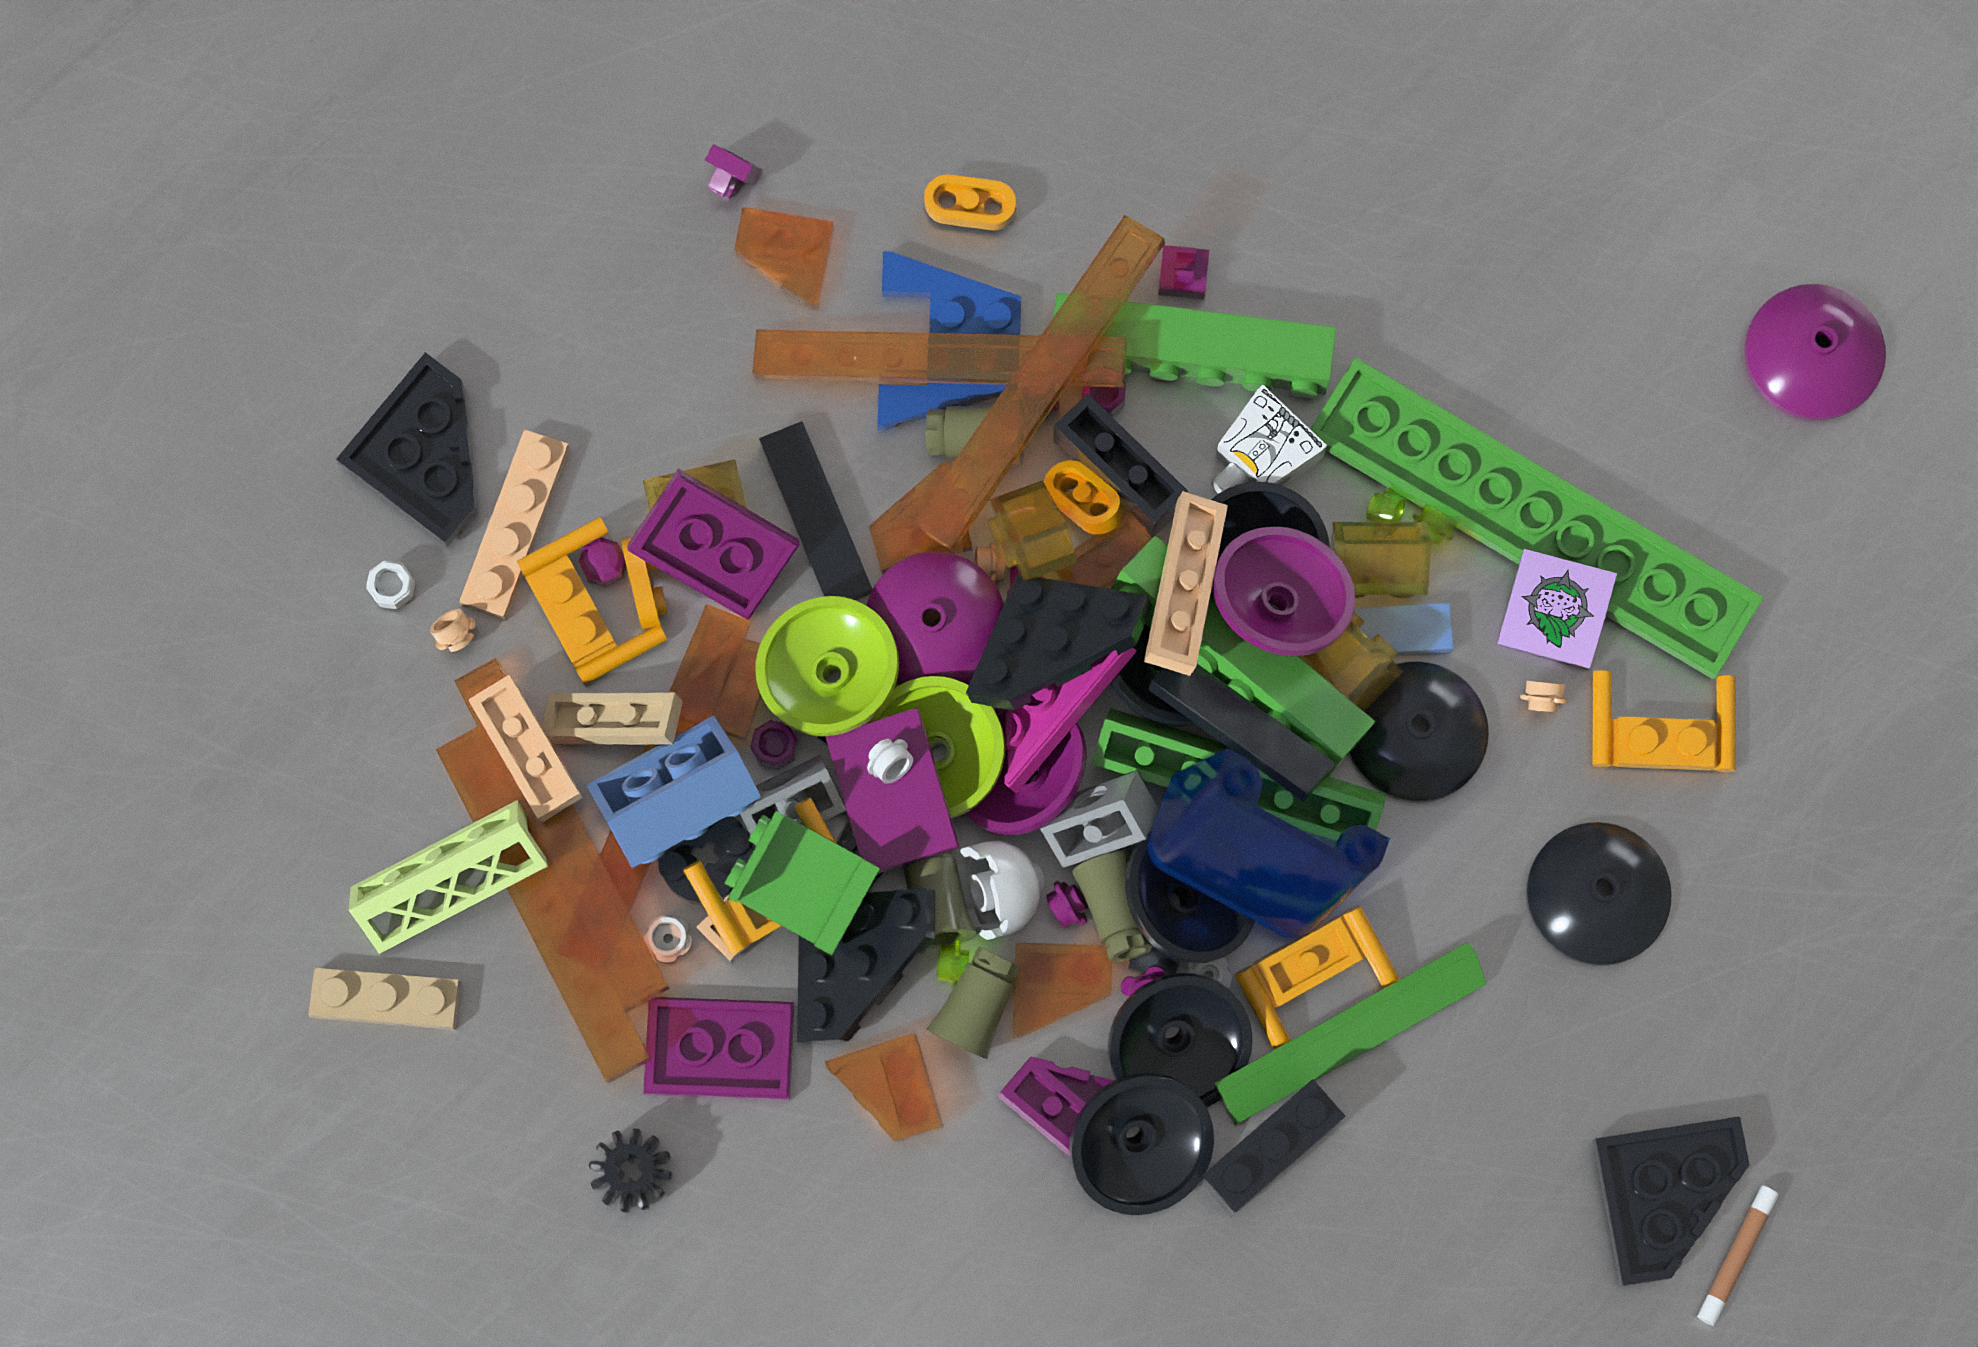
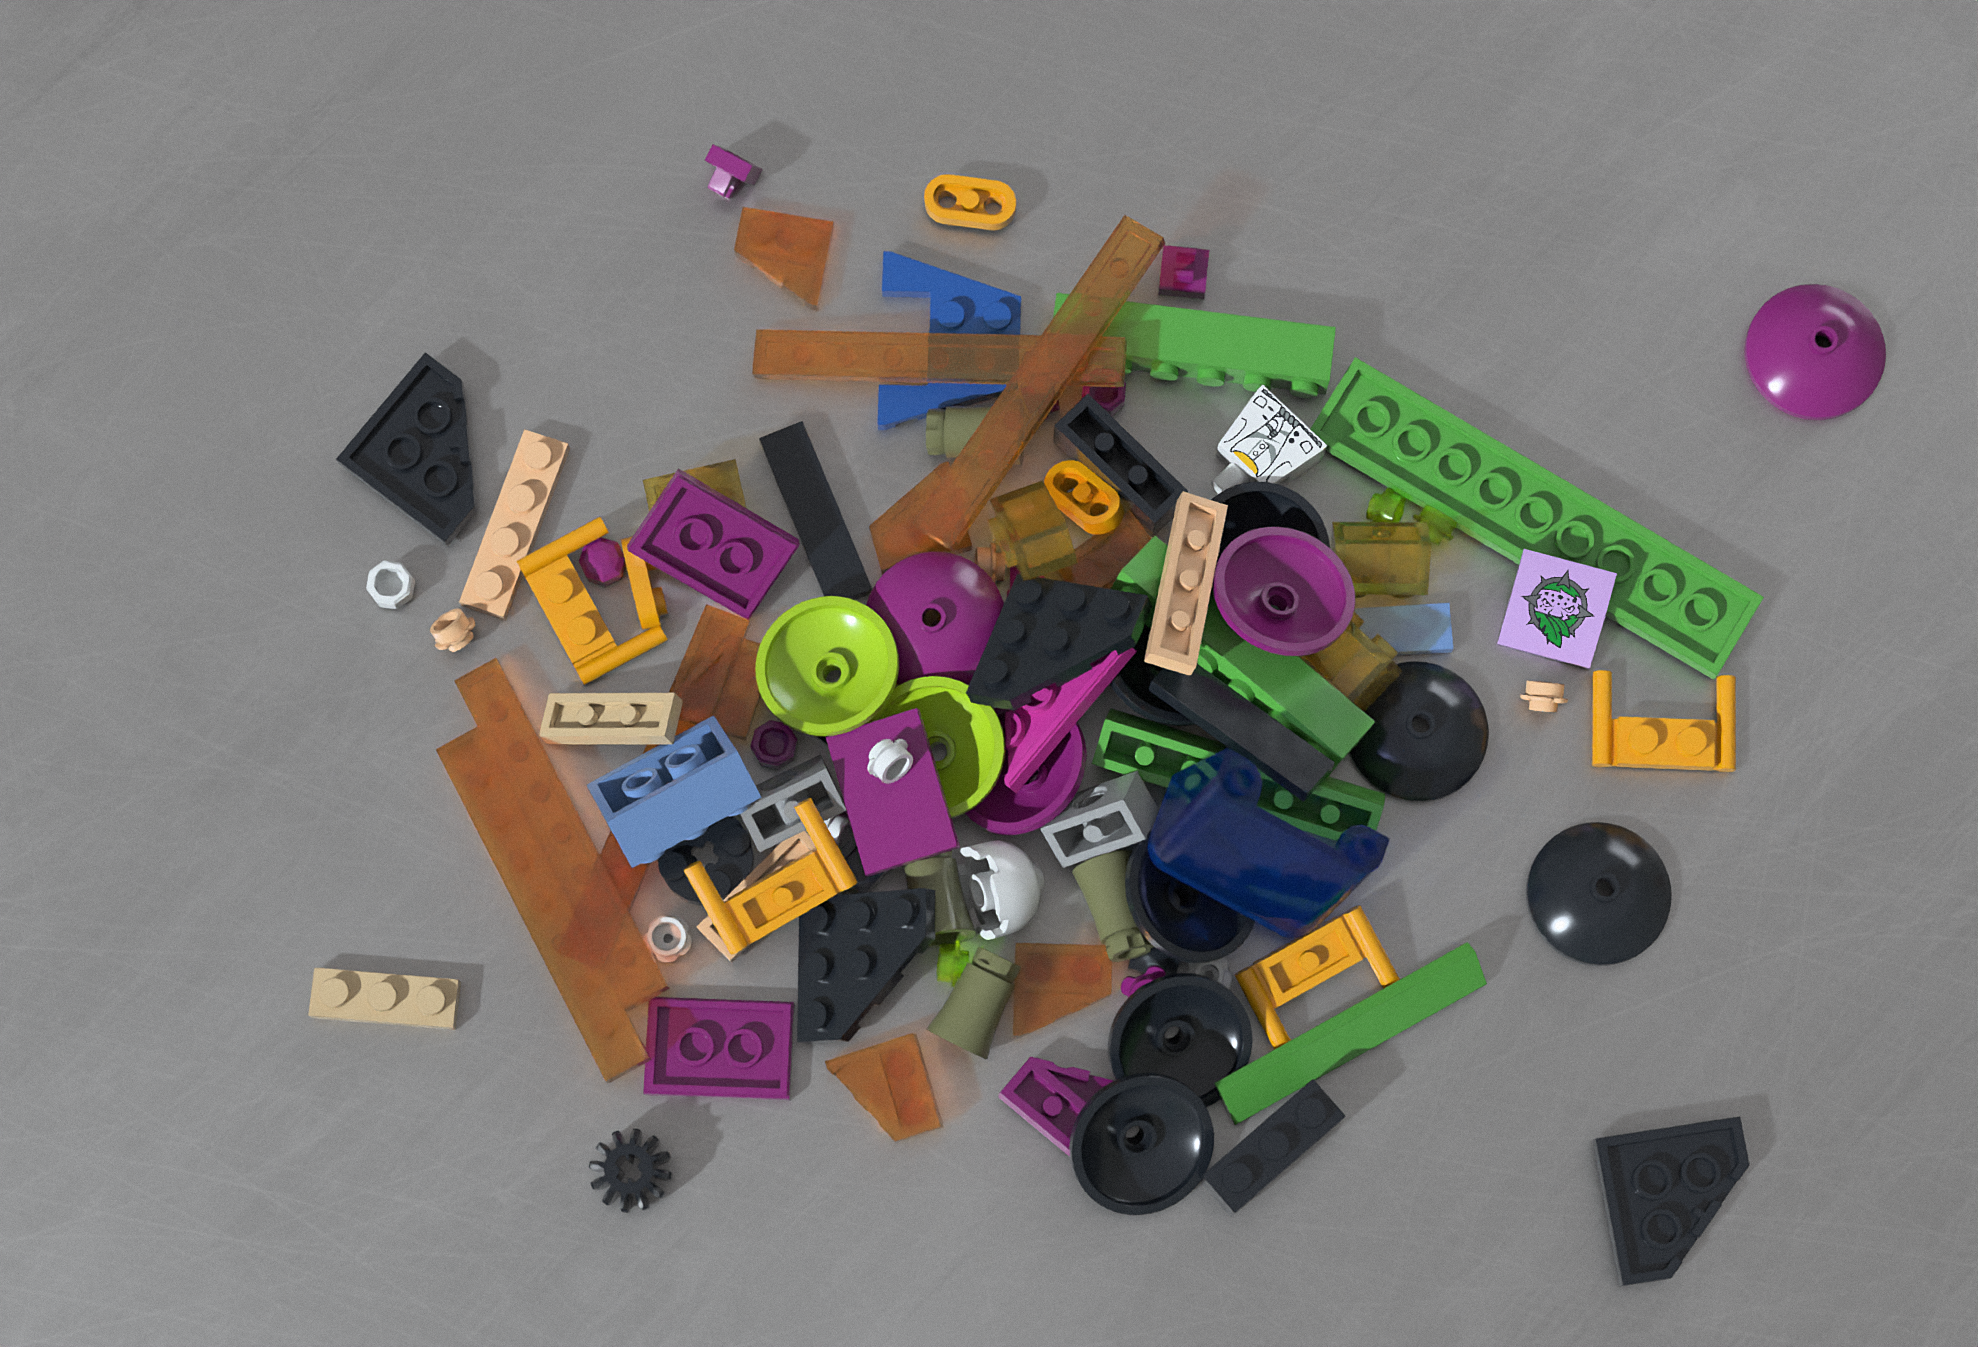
(439, 862): yellowish green fence -> none
(525, 748): light nougat plate -> none
(801, 880): bright green panel -> none
(1067, 904): magenta plate -> none
(1738, 1255): nougat bar -> none

